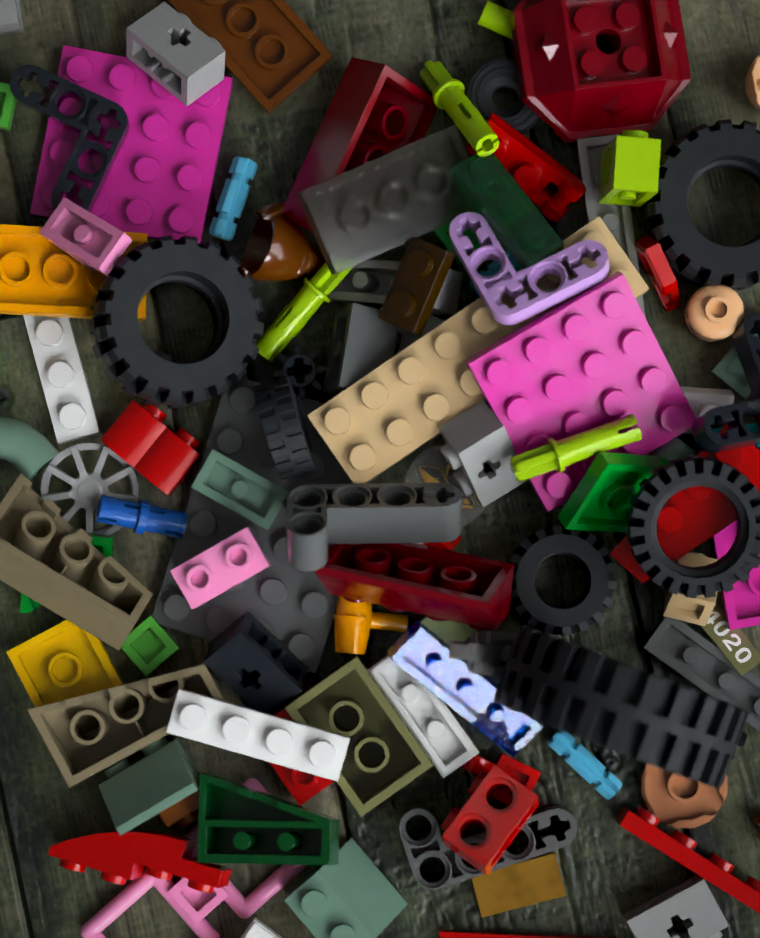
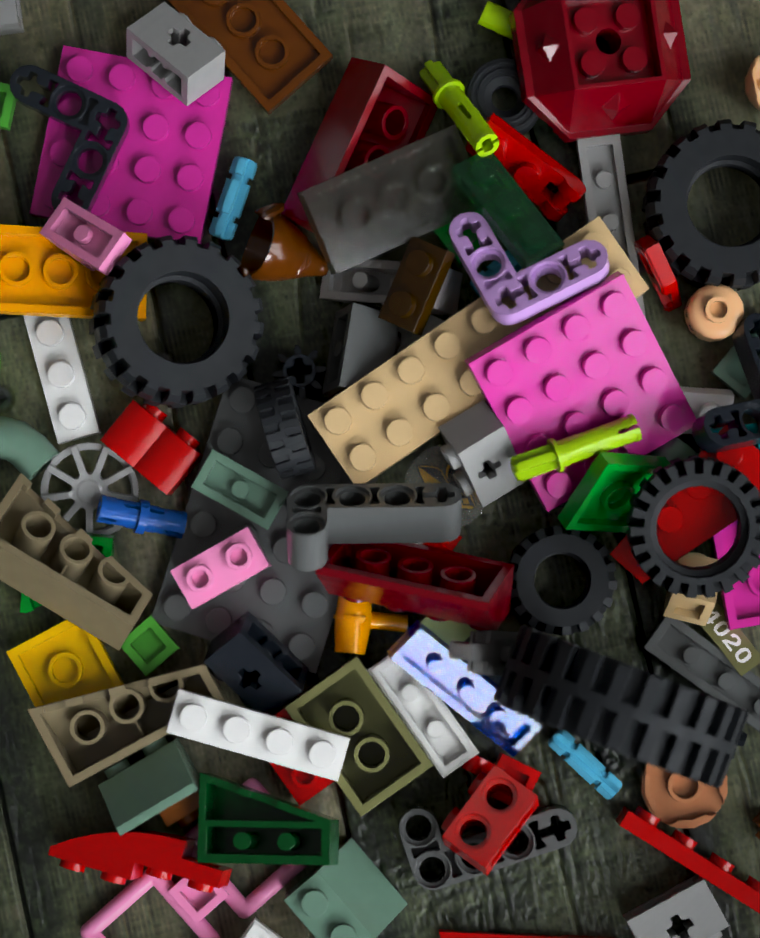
(298, 312): lime axle -> none
(519, 885): pearl gold tile -> none
(629, 169): lime brick -> none

